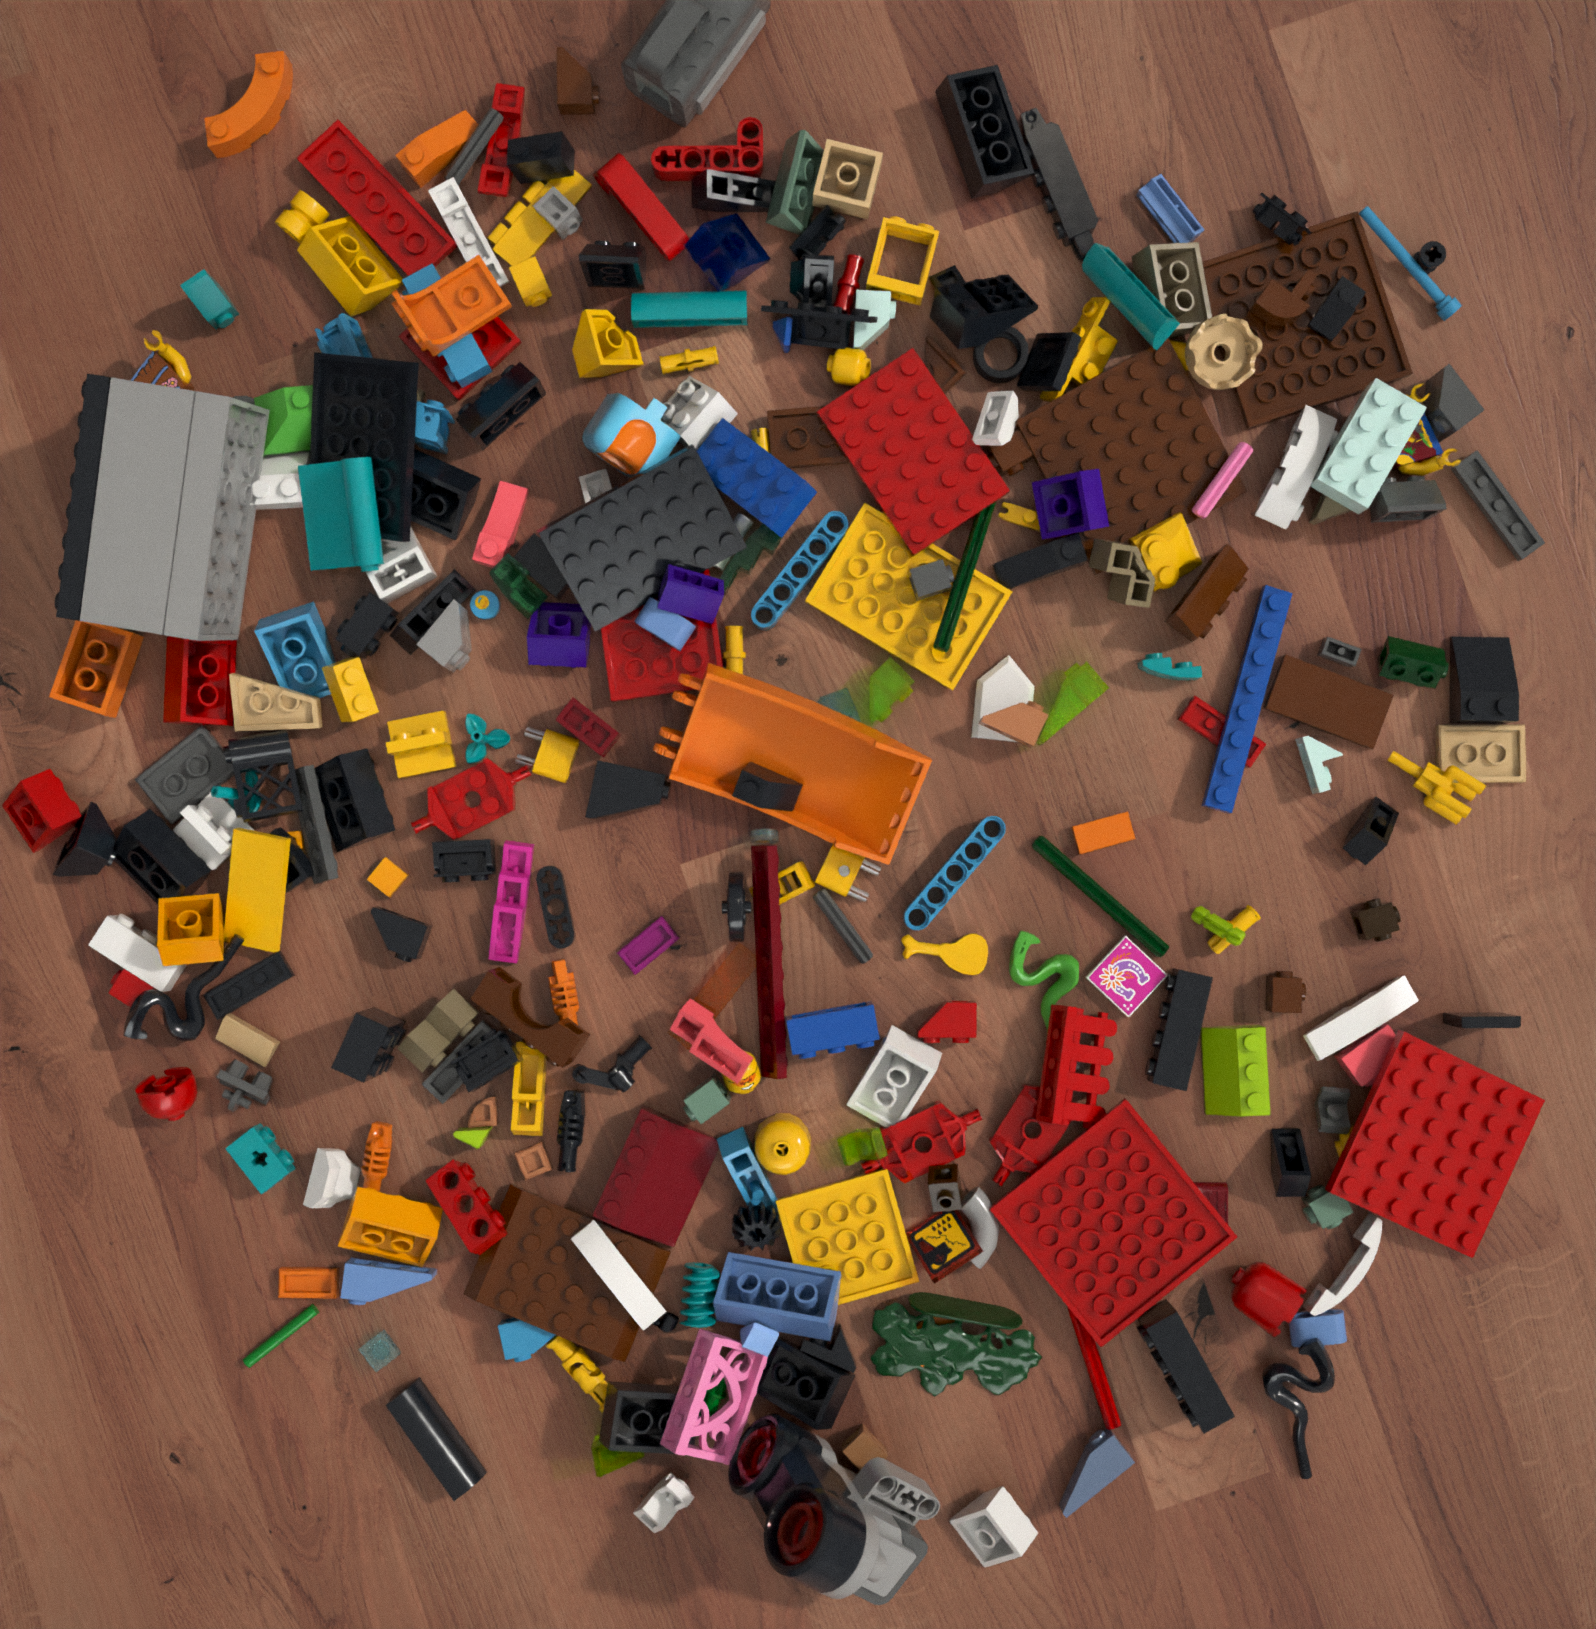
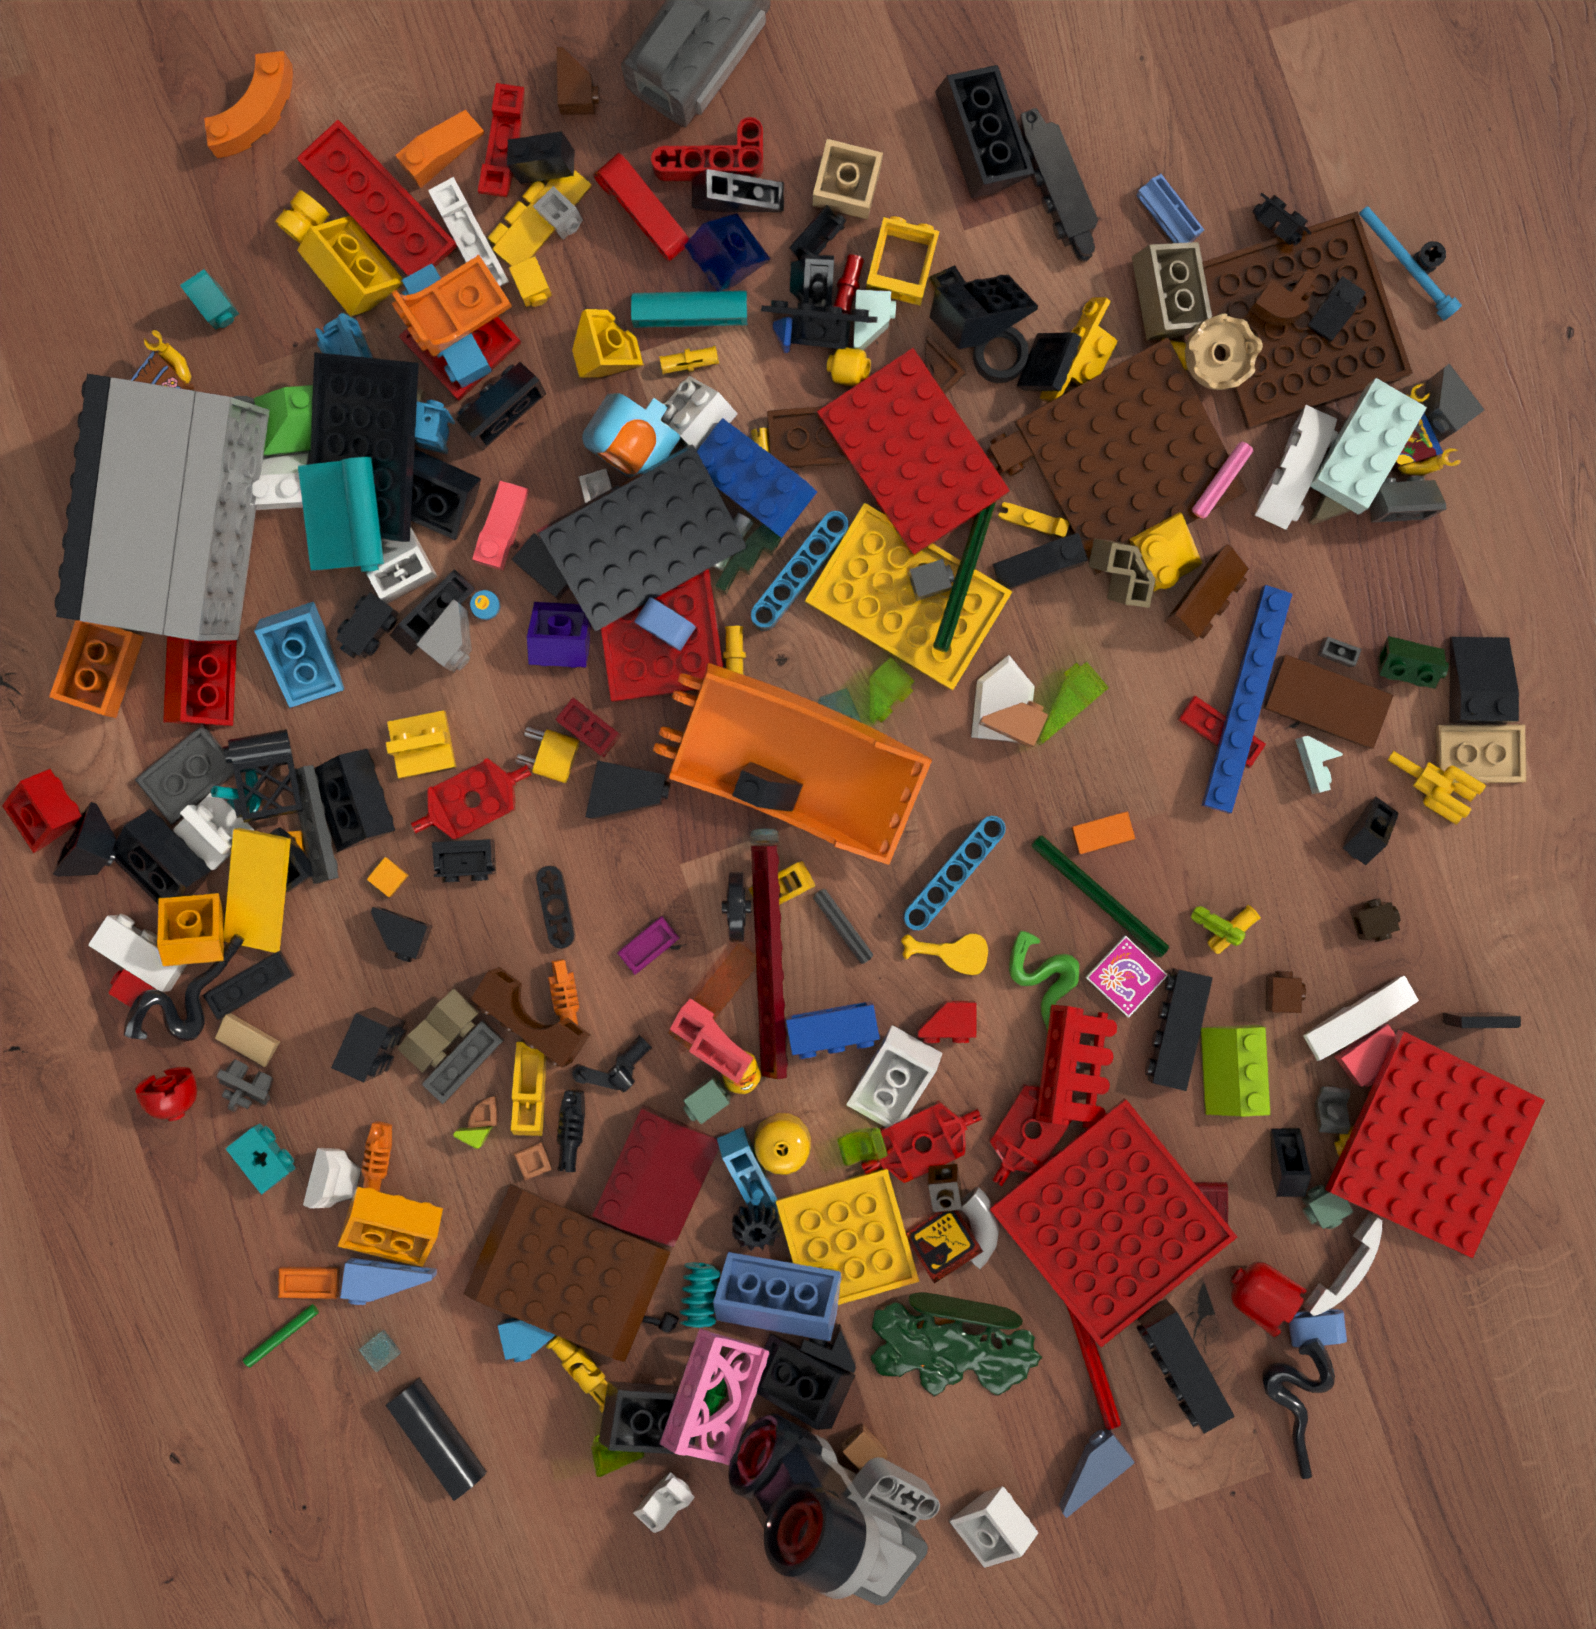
(271, 707): tan wing -> none
(350, 689): yellow brick -> none
(453, 1203): red brick -> none
(474, 145): dark grey axle -> none
(476, 728): teal plant -> none
(486, 1060): black hinge -> none
(511, 902): dark pink slope -> none
(520, 591): clear green slope -> none
(614, 265): black slope -> none
(618, 1275): white slope -> none
(690, 594): dark purple brick -> none
(758, 1338): light blue slope -> none
(792, 196): sand green slope -> none
(840, 871): yellow piece -> none
(997, 419): white slope -> none
(1070, 503): dark purple slope -> none
(1129, 295): teal brick -> none
(1162, 667): teal slope -> none
(1497, 506): dark grey plate -> none

